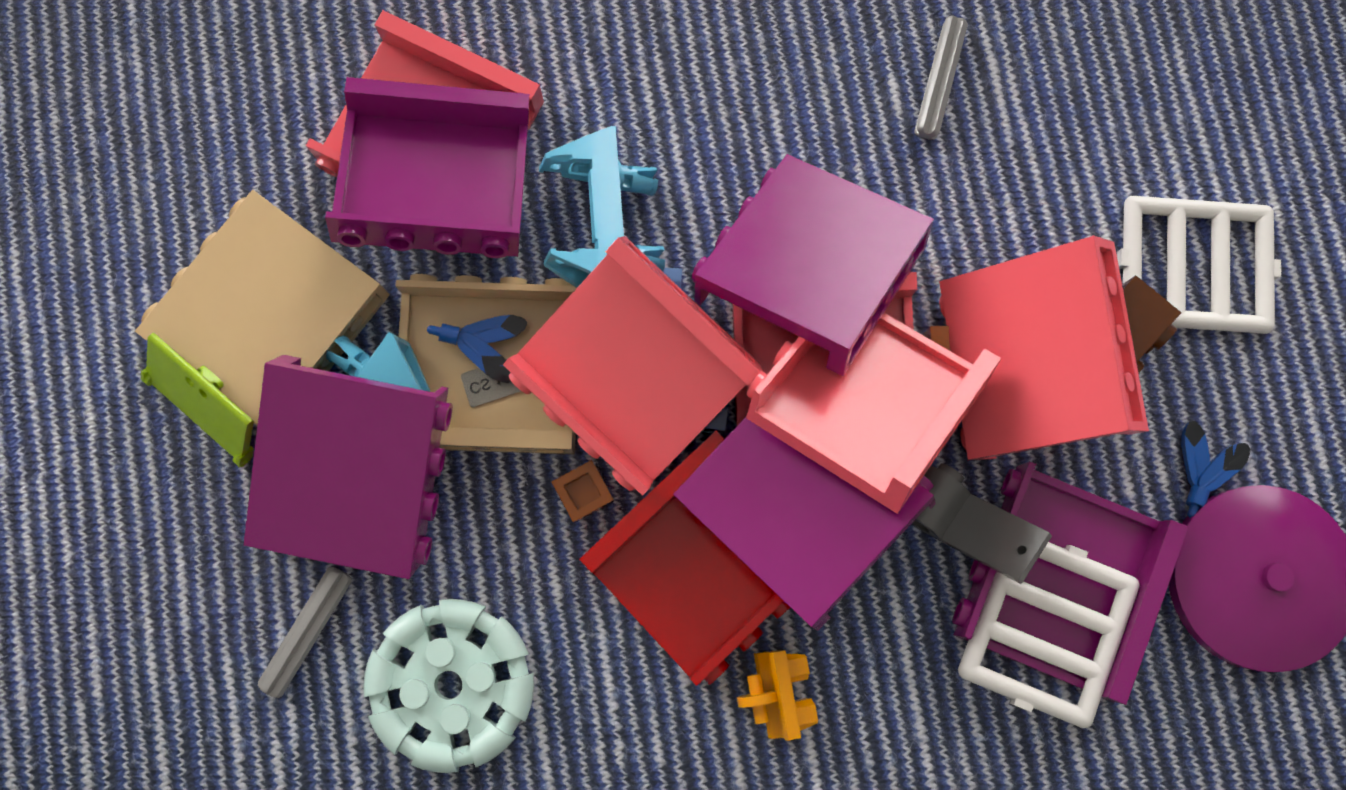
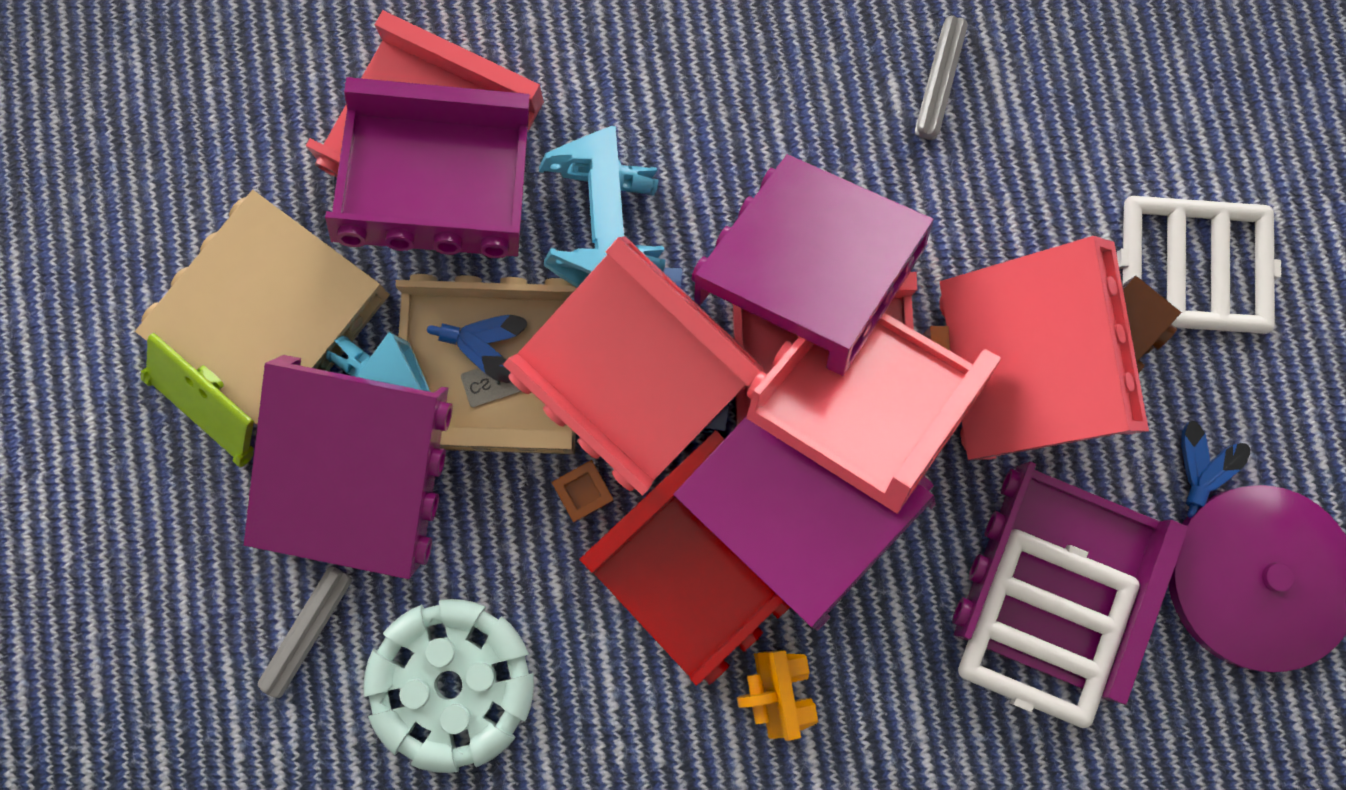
(980, 527): dark grey door -> none

